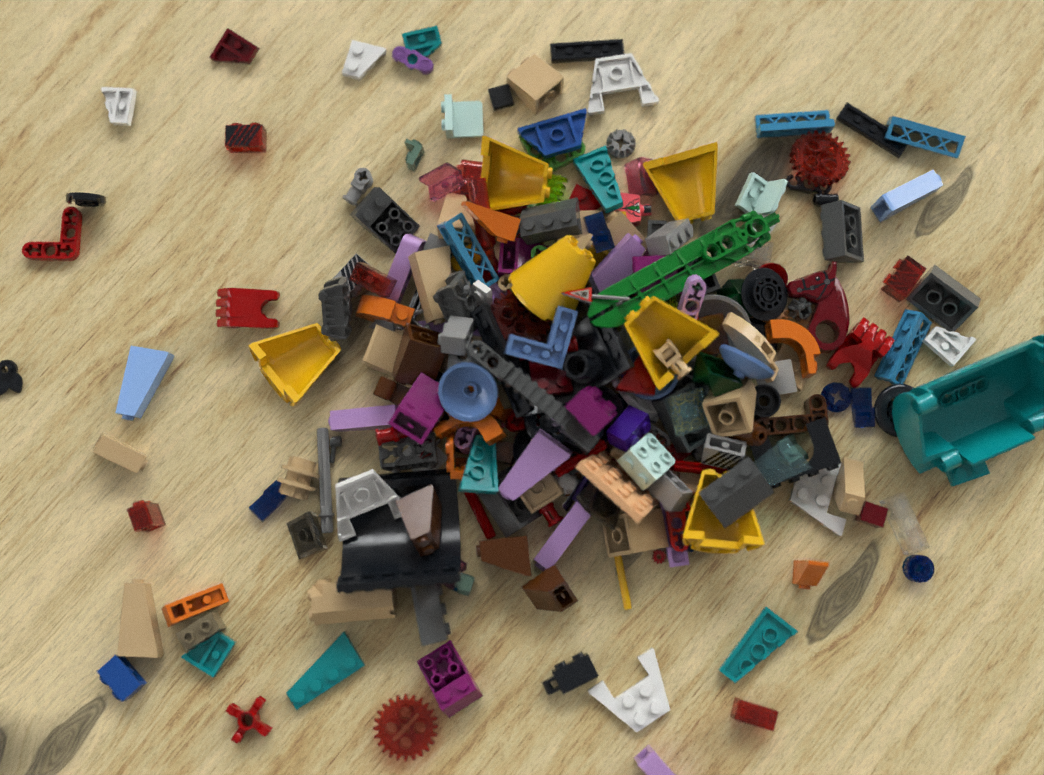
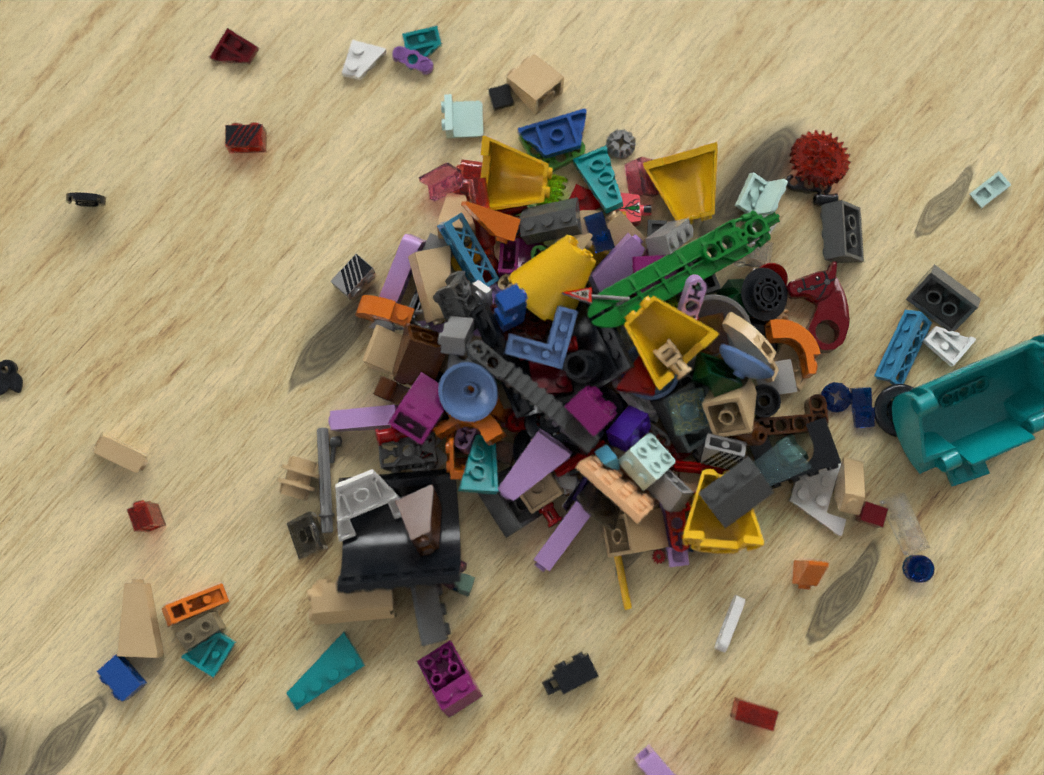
(64, 244): red beam -> none
(120, 104): white wing -> none
(141, 379): light blue slope -> none
(244, 308): red piece -> none
(262, 728): red pin -> none
(268, 502): clear blue slope -> none
(294, 360): yellow cone -> none
(336, 308): dark grey piece -> none
(358, 187): light grey connector -> none
(373, 279): clear red brick -> none
(384, 218): dark grey slope -> none
(415, 155): sand green bracket -> none
(418, 739): clear red gear -> none
(480, 515): red axle -> none
(506, 553): reddish brown slope -> none
(510, 307): none -> blue arch
(550, 591): reddish brown slope -> none
(585, 50): black tile -> none
(607, 457): none -> medium azure slope
(618, 75): white wing -> none
(642, 701): white wing -> none
(729, 624): none -> white beam
(756, 644): teal wing -> none
(791, 127): dark azure fence -> none
(799, 309): dark grey gear -> none
(861, 349): red piece -> none
(870, 129): black tile -> none
(903, 278): clear red brick -> none
(906, 195): light blue slope -> none
(928, 131): dark azure fence -> none
(990, 189): none -> light aqua slope

